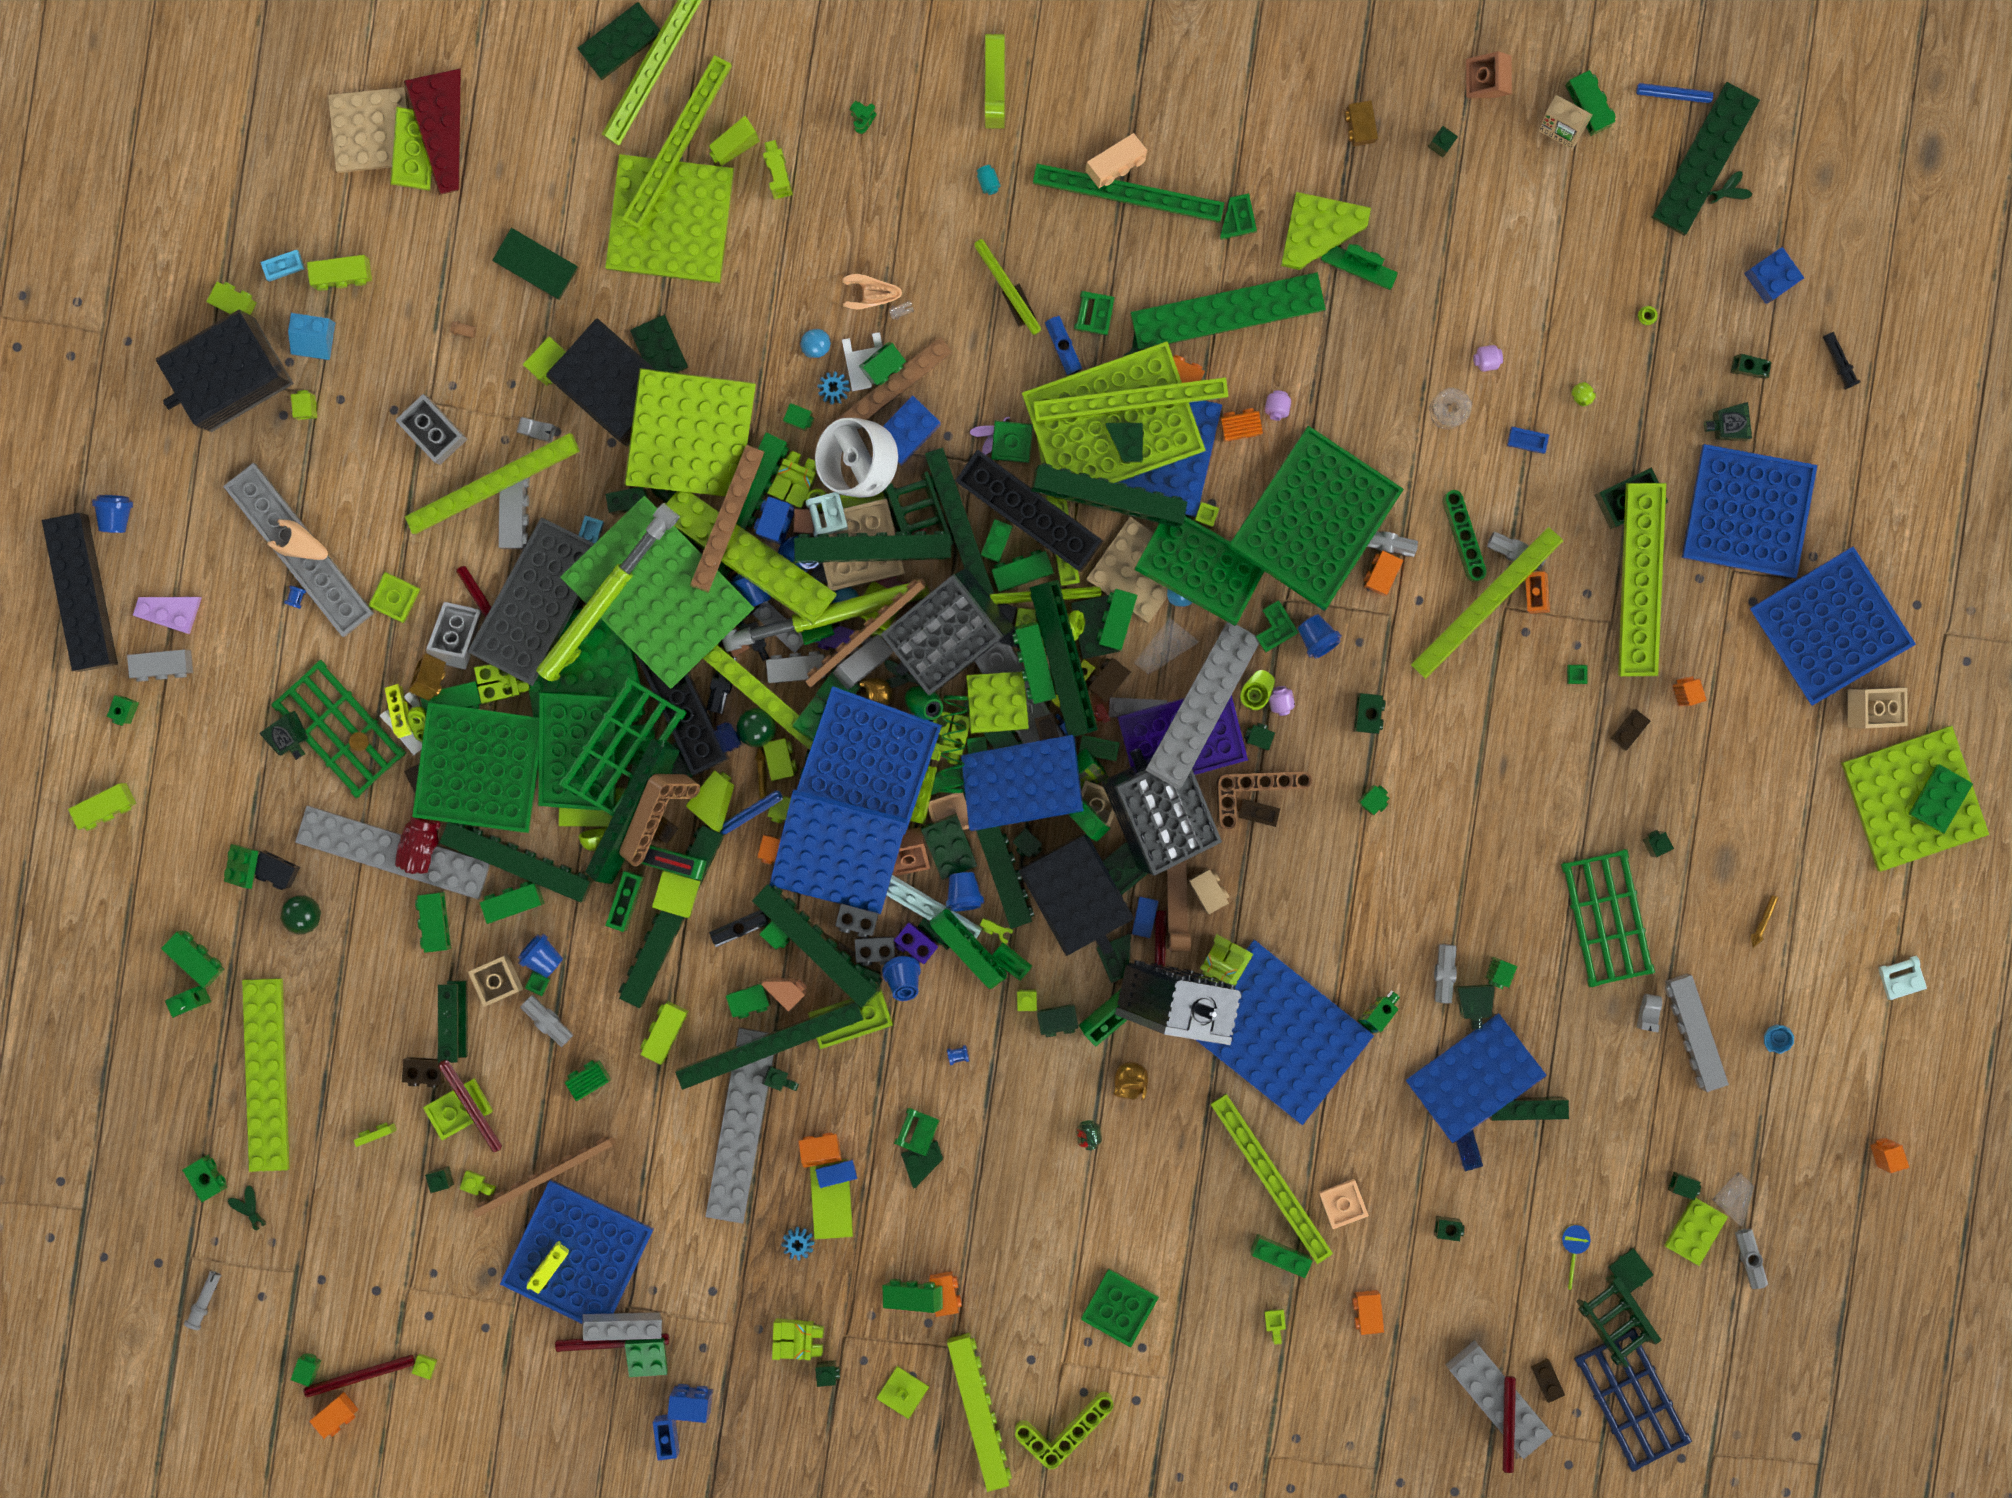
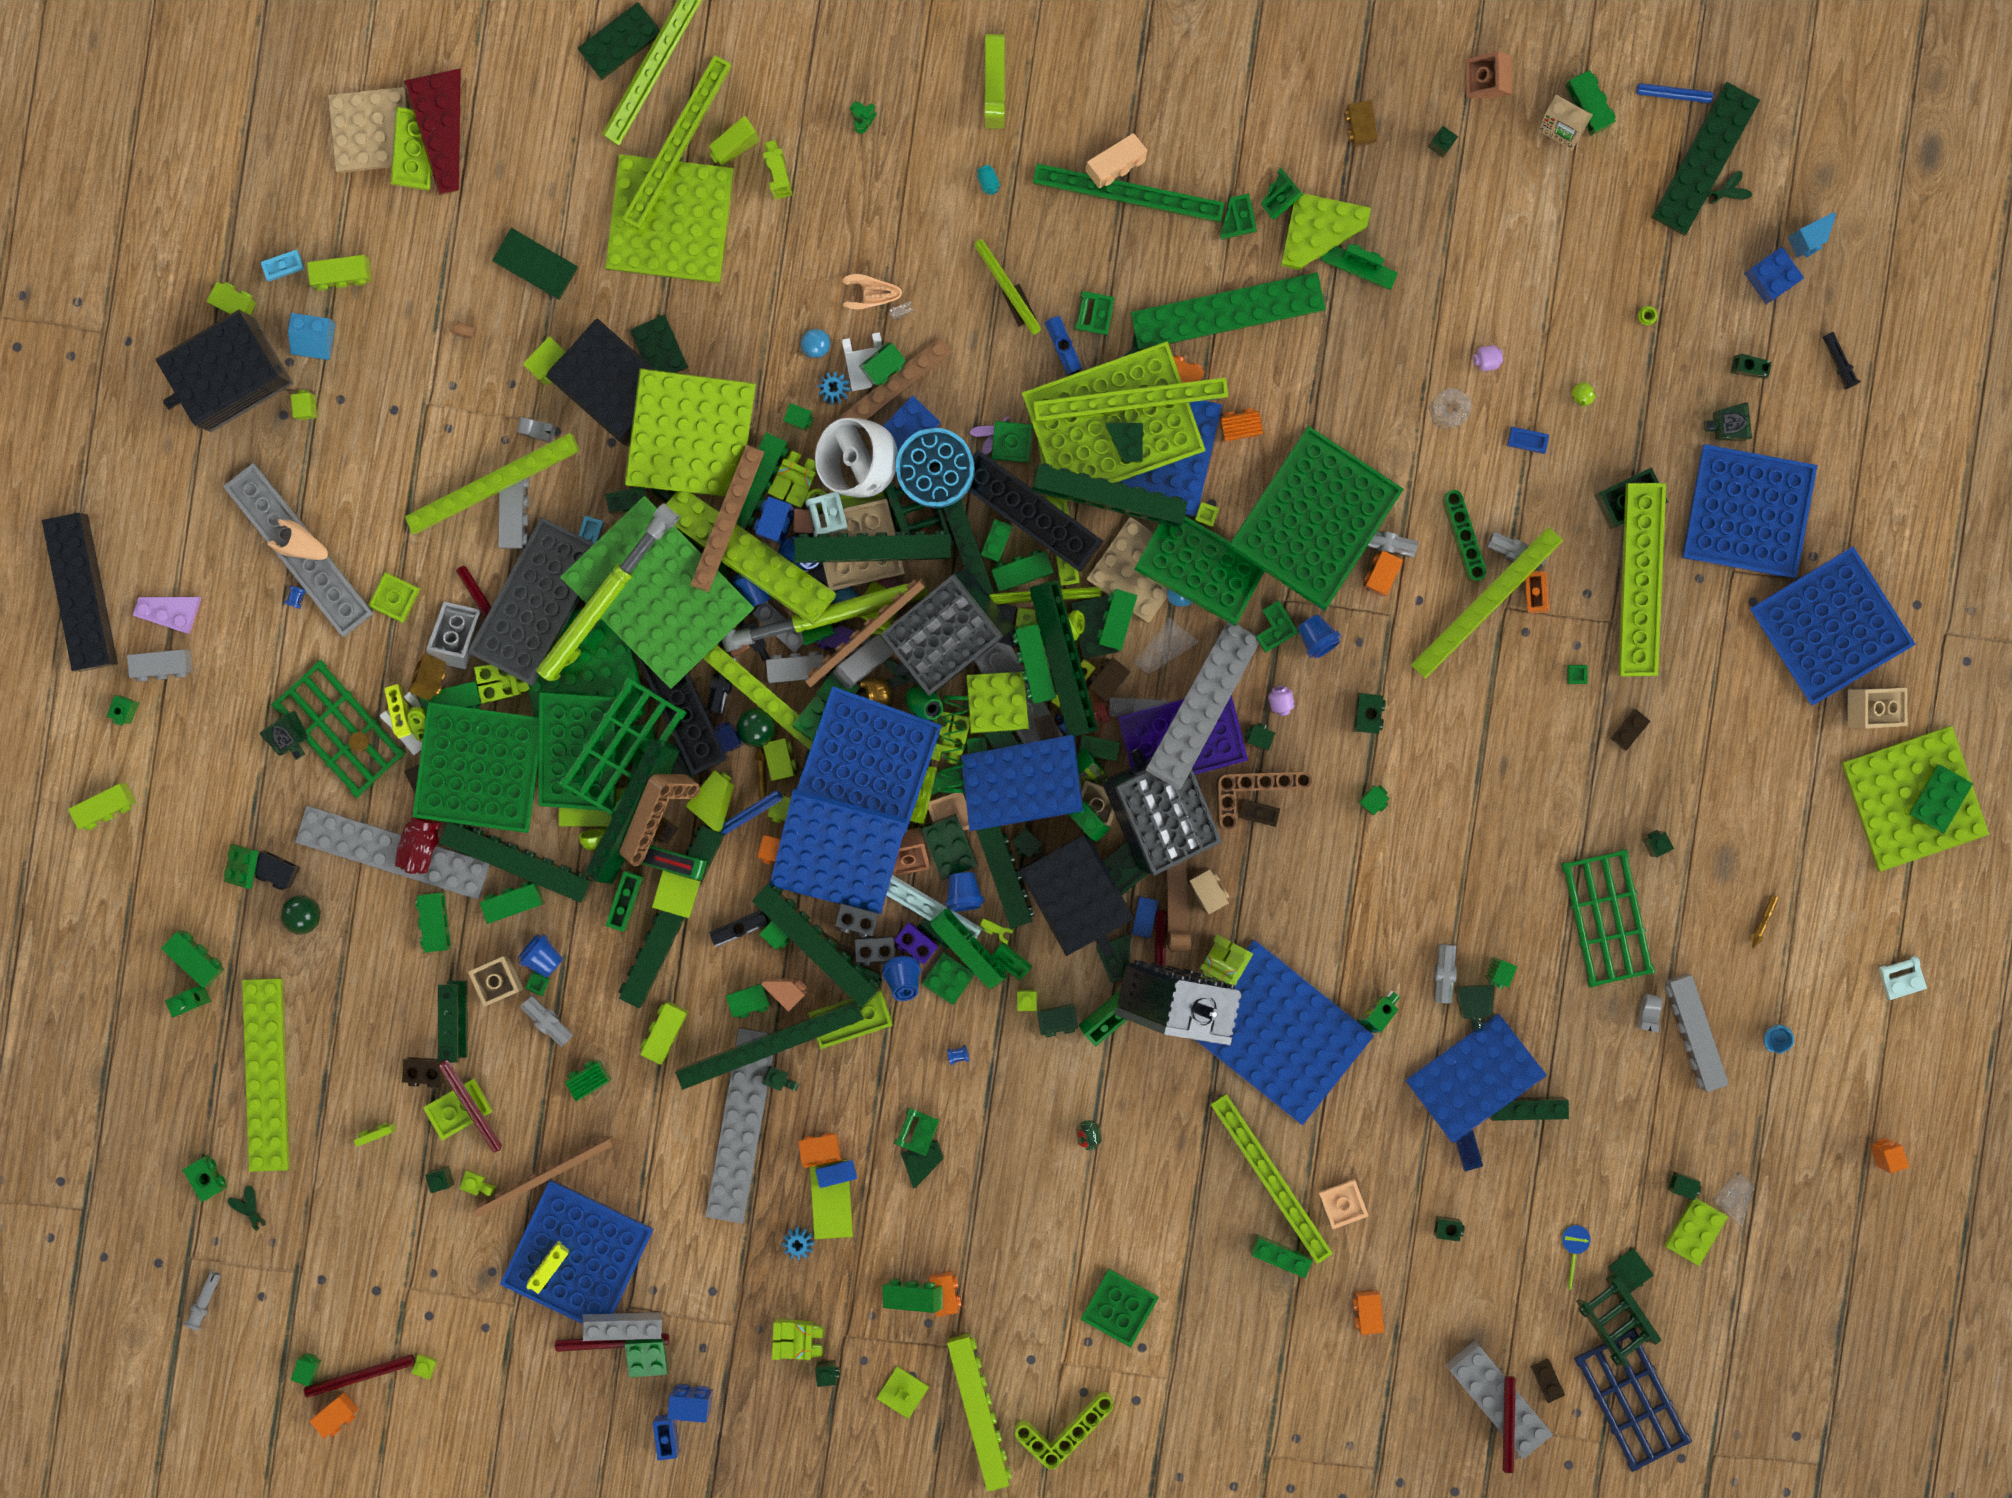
(112, 512): blue piece -> none
(431, 429): light grey brick -> none
(937, 488): none -> medium azure brick
(948, 978): none -> green plate
(1131, 1081): pearl gold hair -> none
(1259, 684): lime cap -> none
(1275, 1322): lime plate -> none
(1278, 405): lavender head -> none
(1280, 195): none -> green wing
(1689, 691): orange brick -> none
(1755, 1269): light grey piece -> none
(1811, 237): none -> dark azure slope

